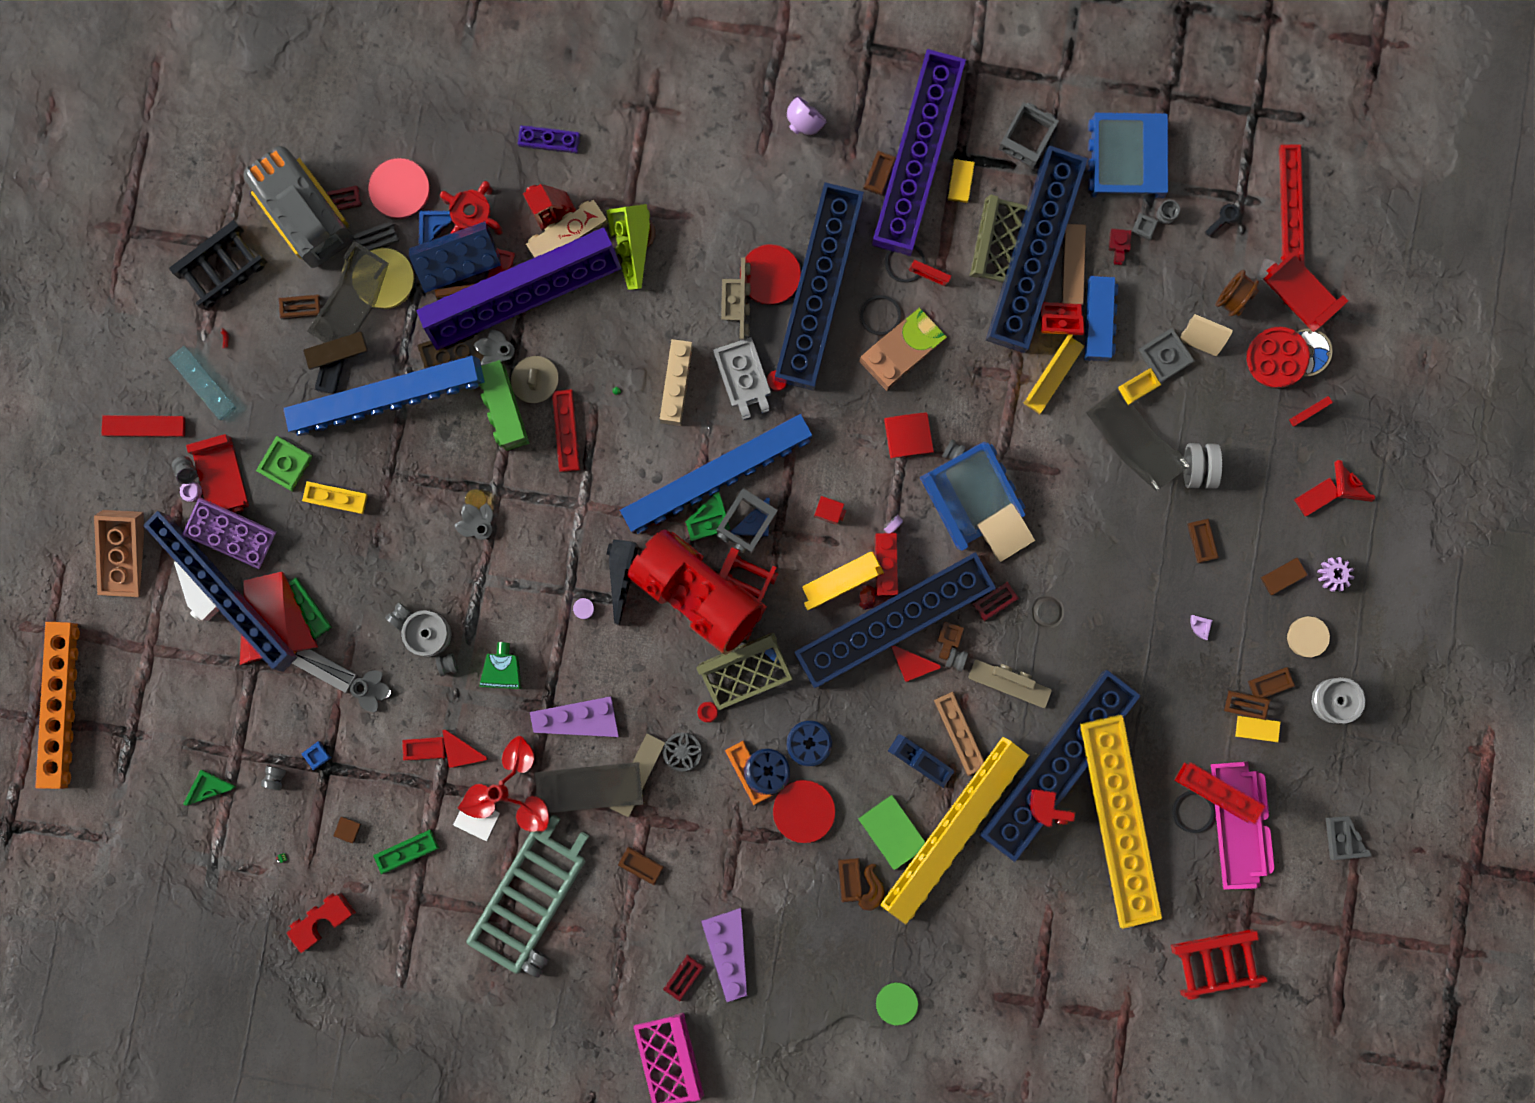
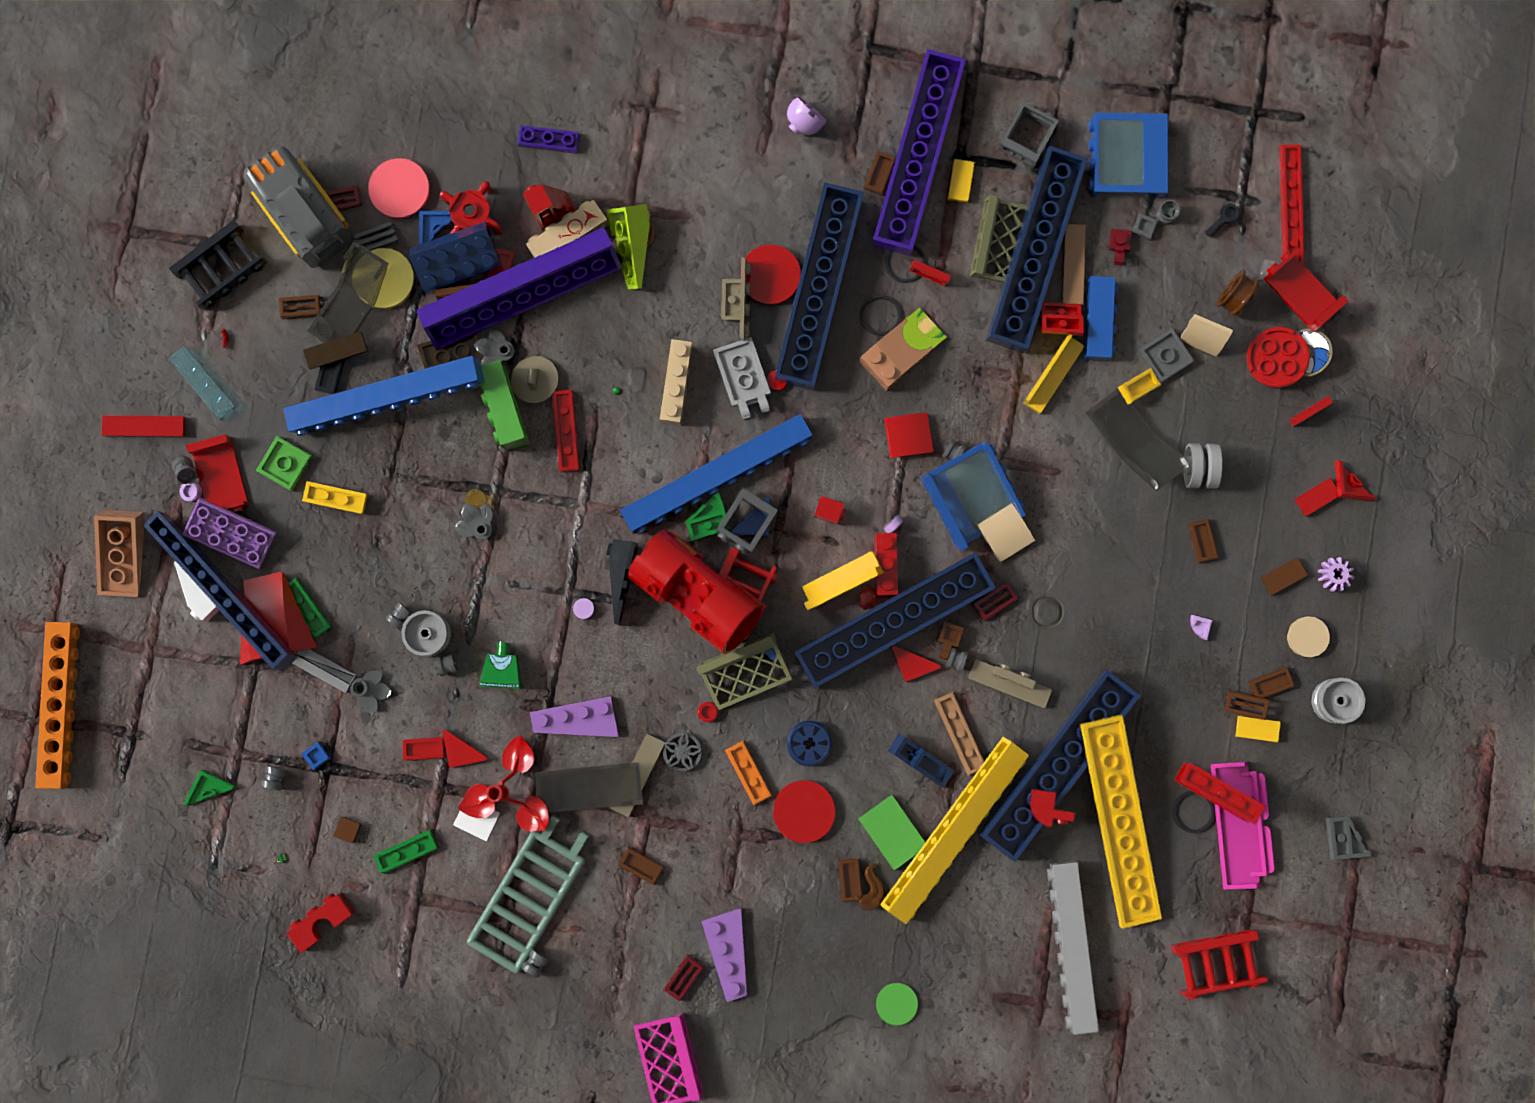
(779, 771): dark blue wheel -> none
(1073, 947): none -> light grey brick

